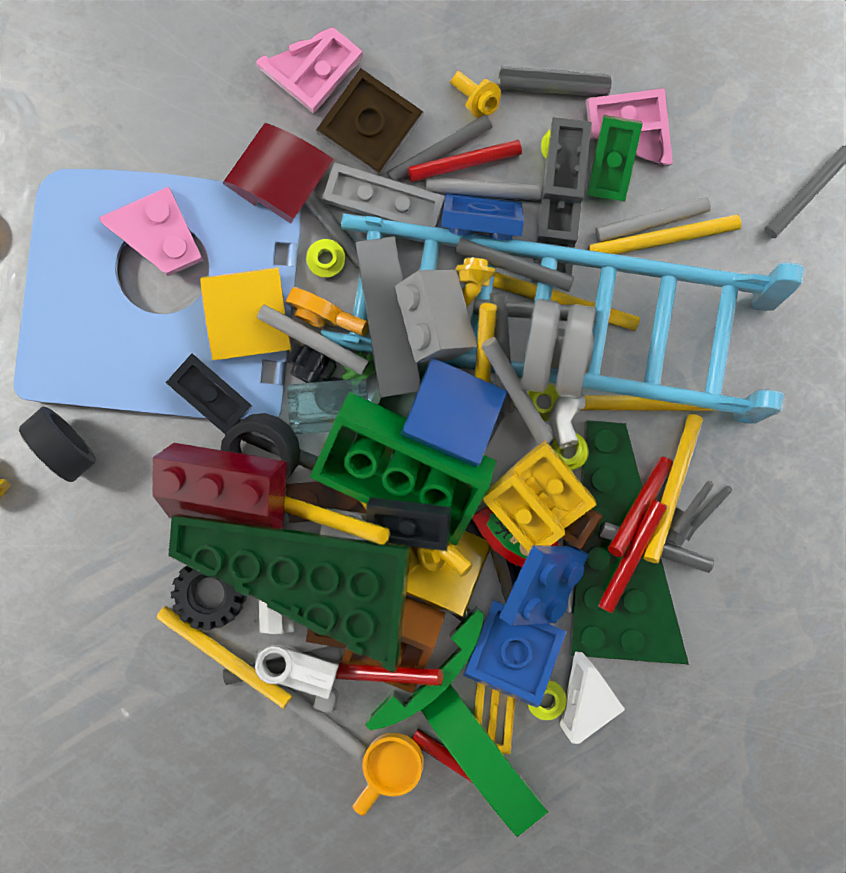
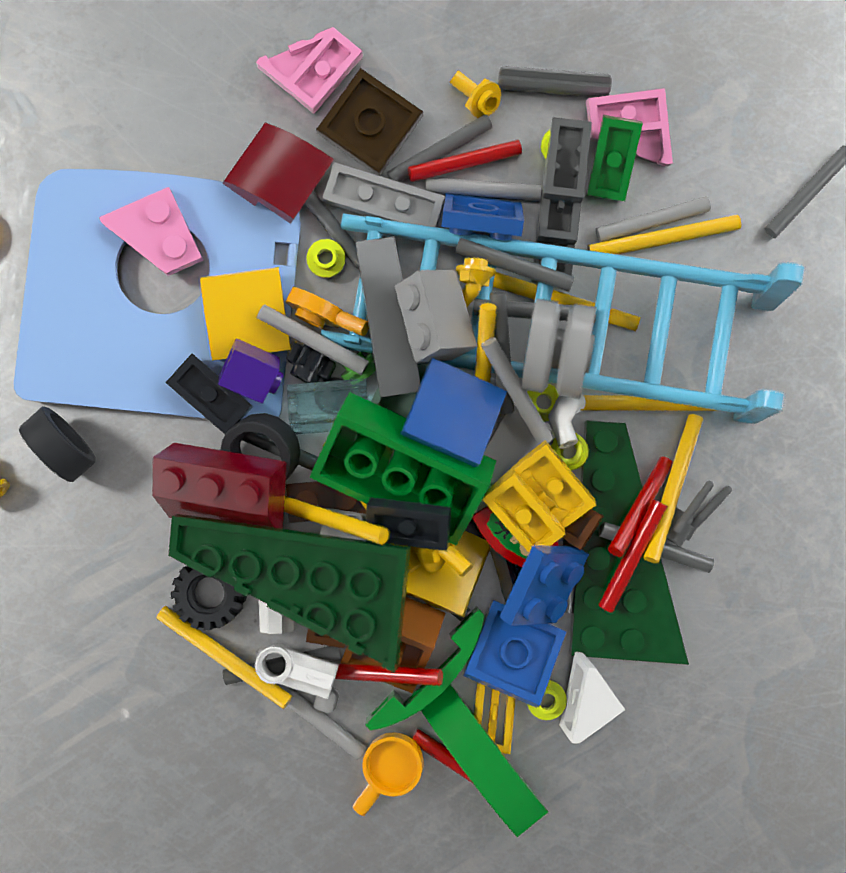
(250, 371): none -> dark purple brick

